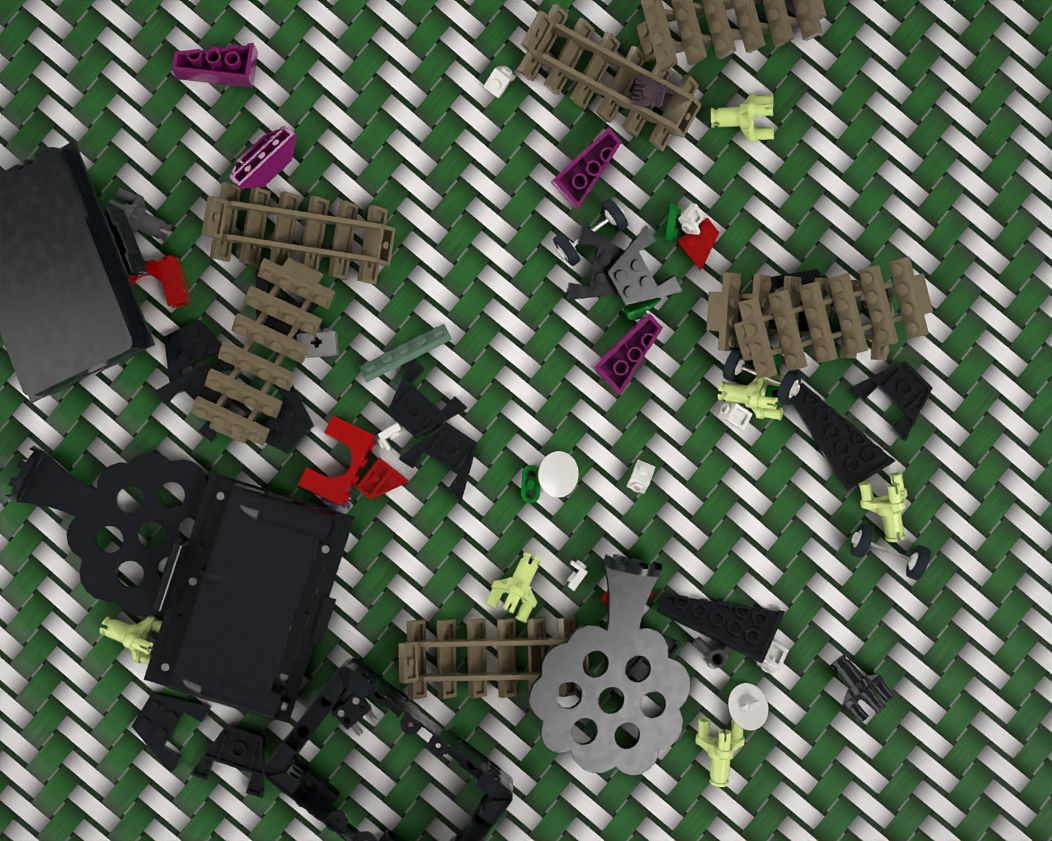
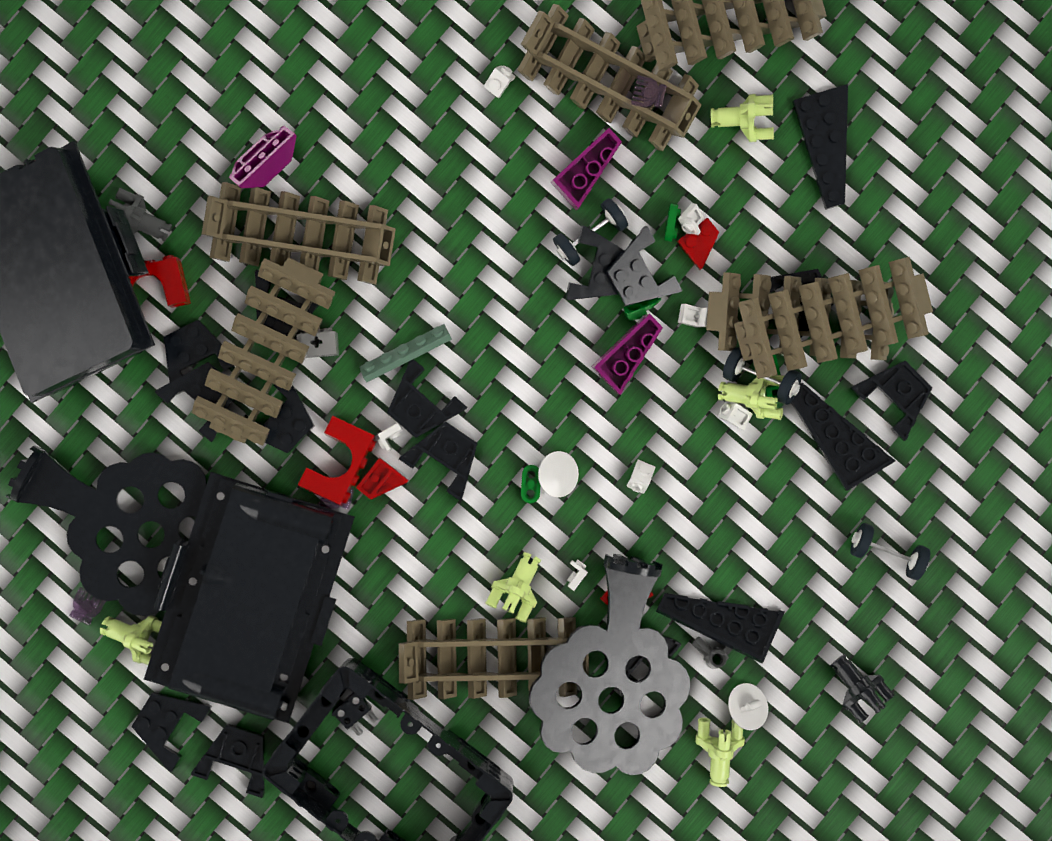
(86, 608): none -> clear purple piece
(217, 65): magenta wedge -> none
(693, 316): none -> white bracket
(774, 658): white bracket -> none
(824, 131): none -> black wing
(887, 506): yellowish green wheel -> none

